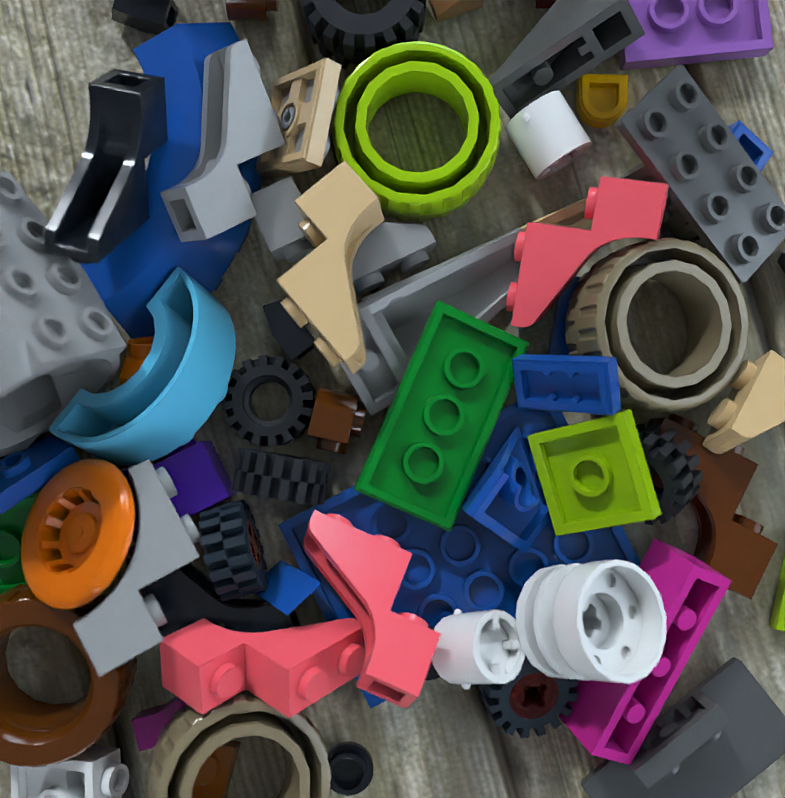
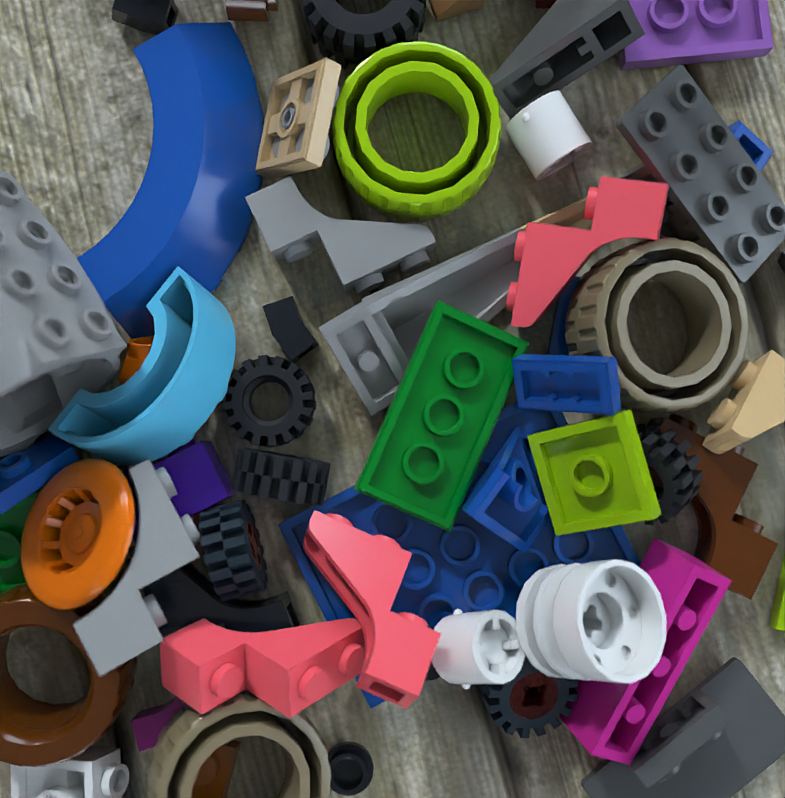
(109, 185): black arch -> none
(234, 128): light grey arch -> none
(287, 587): blue sticker -> none
(320, 287): tan arch -> none
(335, 419): reddish brown plate -> none
(601, 98): yellow tile -> none

